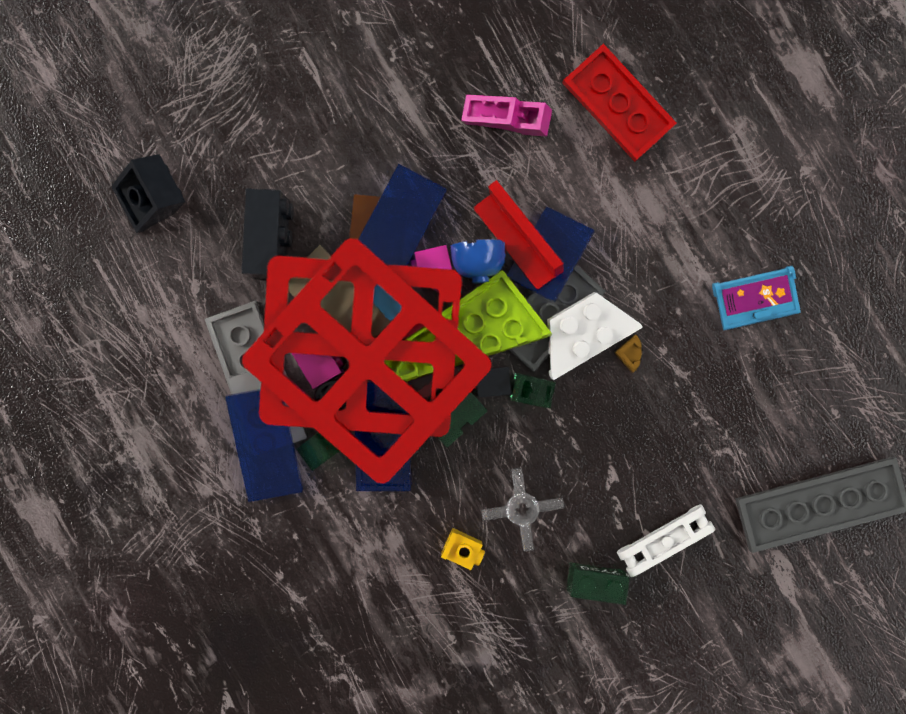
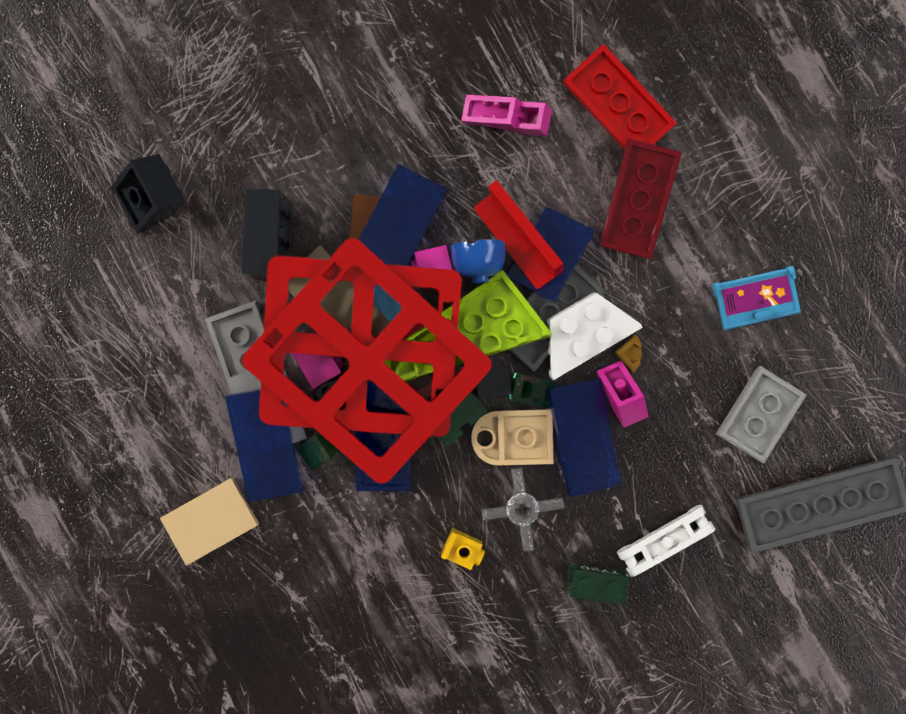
(209, 521): none -> tan tile
(518, 437): none -> tan tile
(584, 437): none -> clear blue tile
(623, 394): none -> dark pink slope
(639, 198): none -> dark red tile
(761, 414): none -> light grey tile

